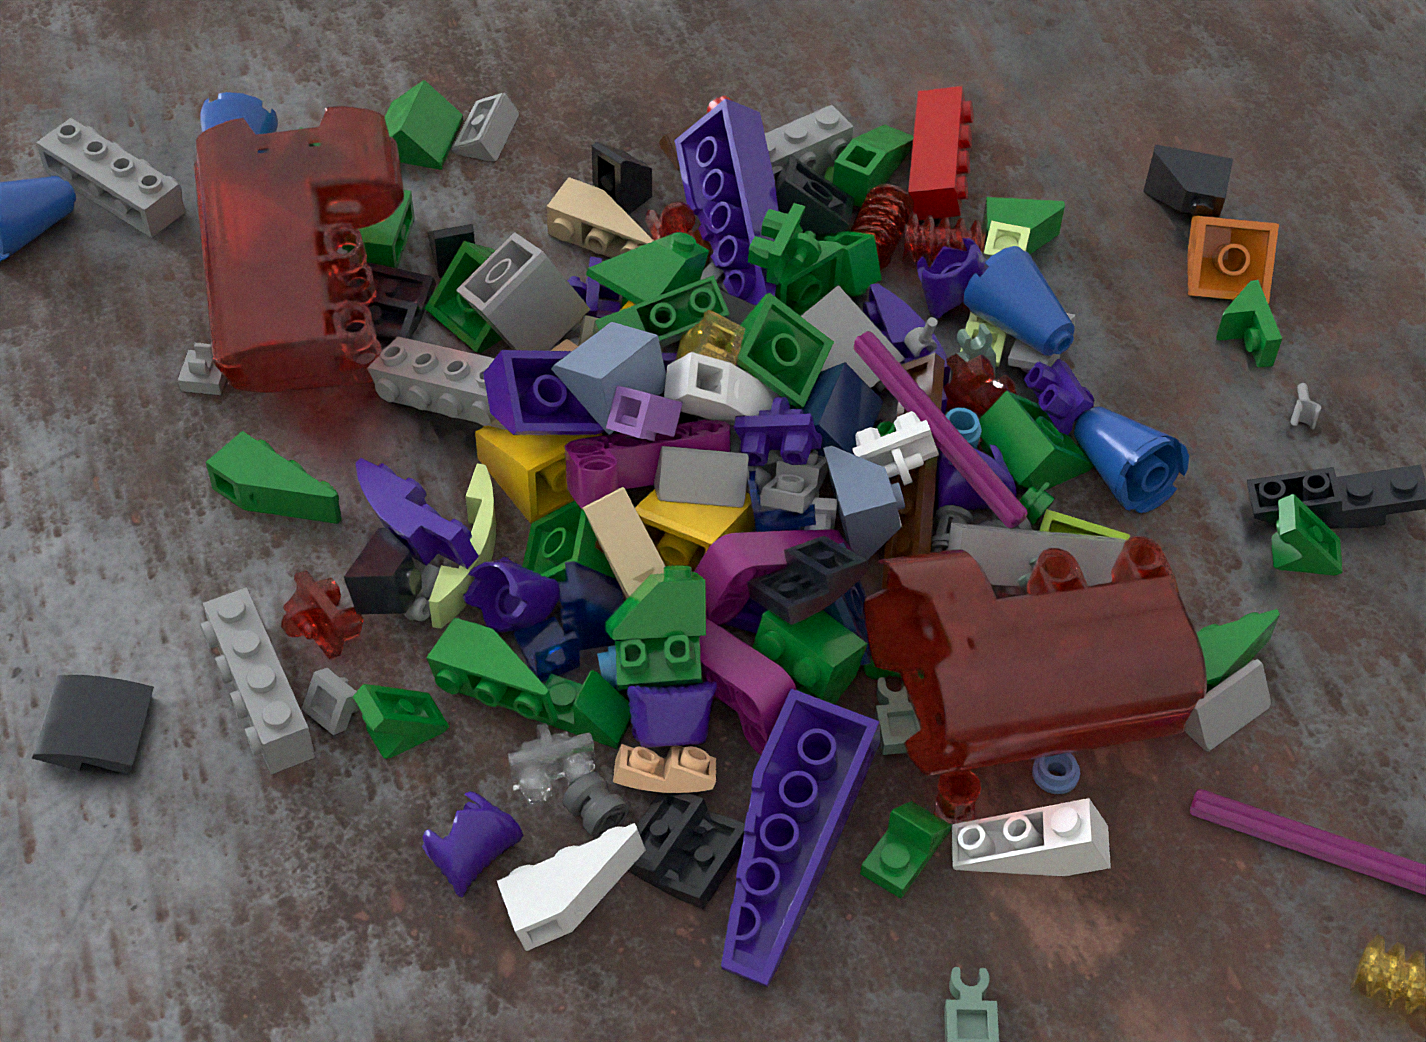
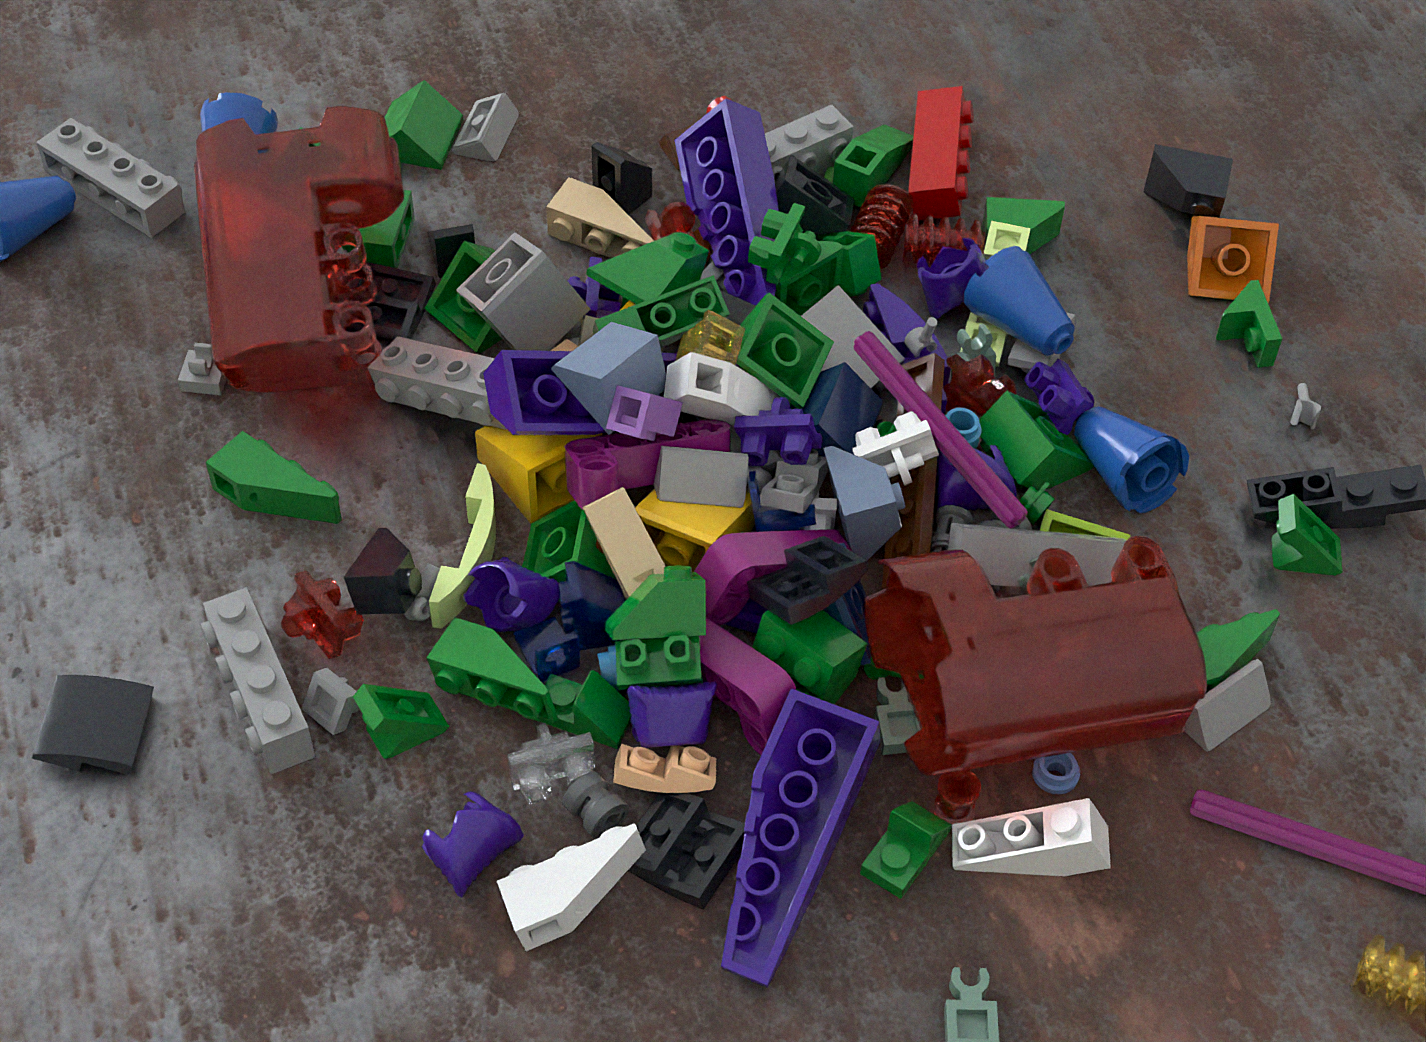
(408, 516): dark purple slope -> none

